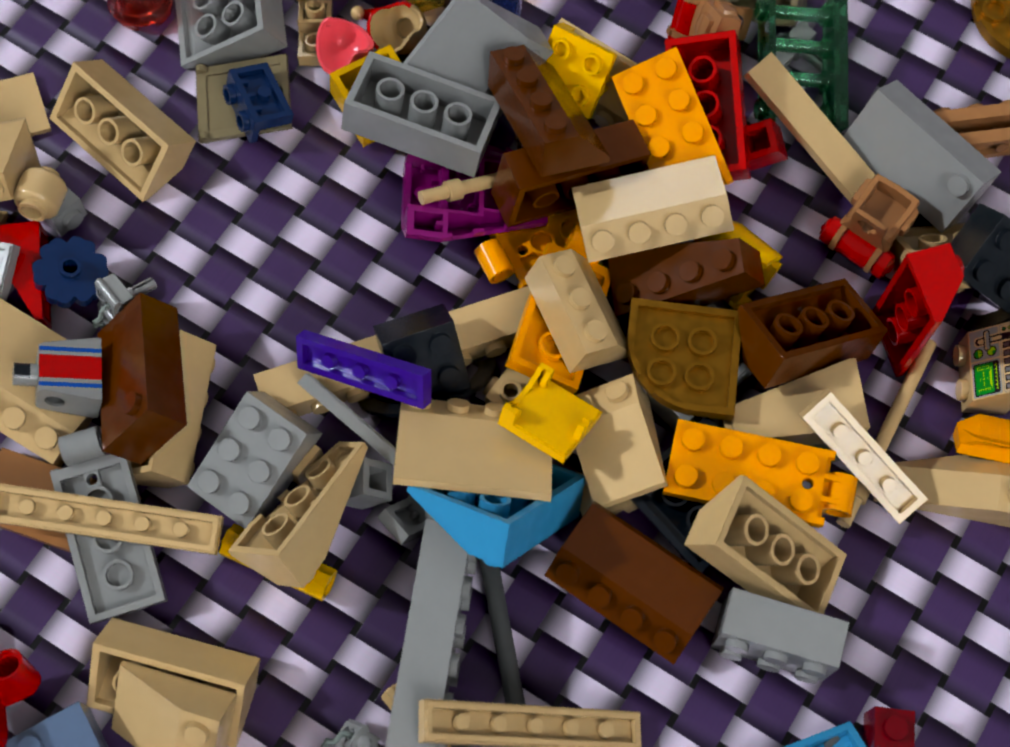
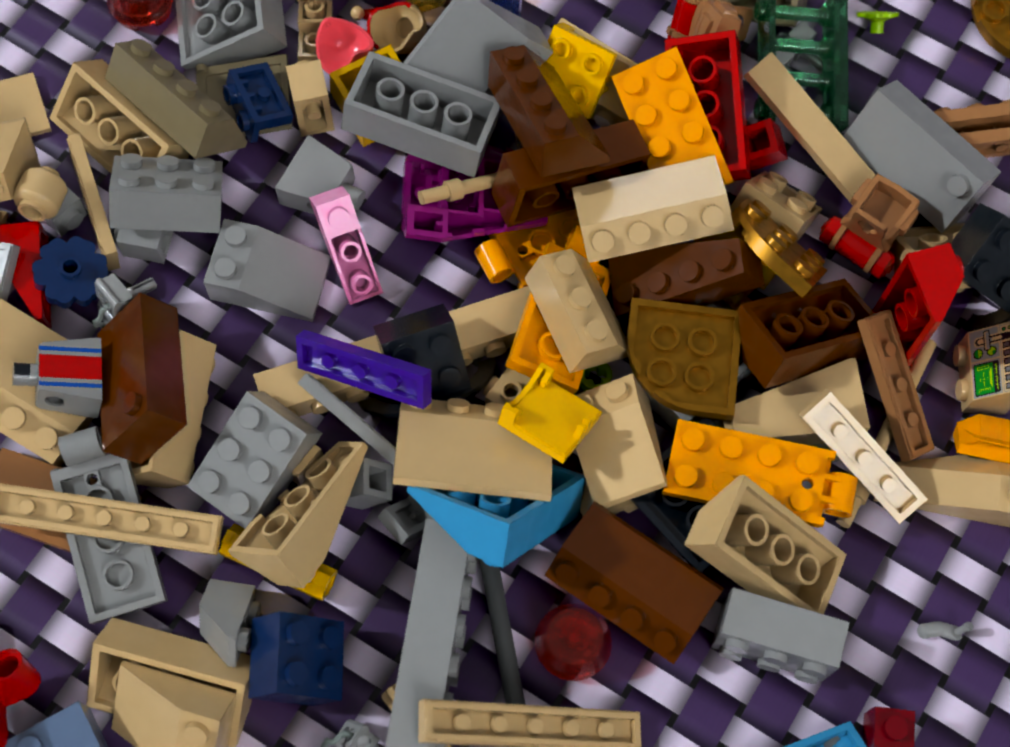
(93, 201): none -> tan tile
(143, 244): none -> light grey brick
(165, 194): none -> light grey brick
(172, 100): none -> dark tan slope
(227, 618): none -> light grey slope
(265, 271): none -> light grey slope
(296, 659): none -> dark blue brick
(310, 97): none -> tan brick
(314, 172): none -> light grey torso
(346, 244): none -> bright pink slope
(573, 642): none -> clear red cone
(601, 370): none -> bush
(778, 247): none -> pearl gold plate
(786, 205): none -> tan slope
(877, 19): none -> lime plant
(895, 385): none -> medium nougat tile
(943, 629): none -> light grey piece

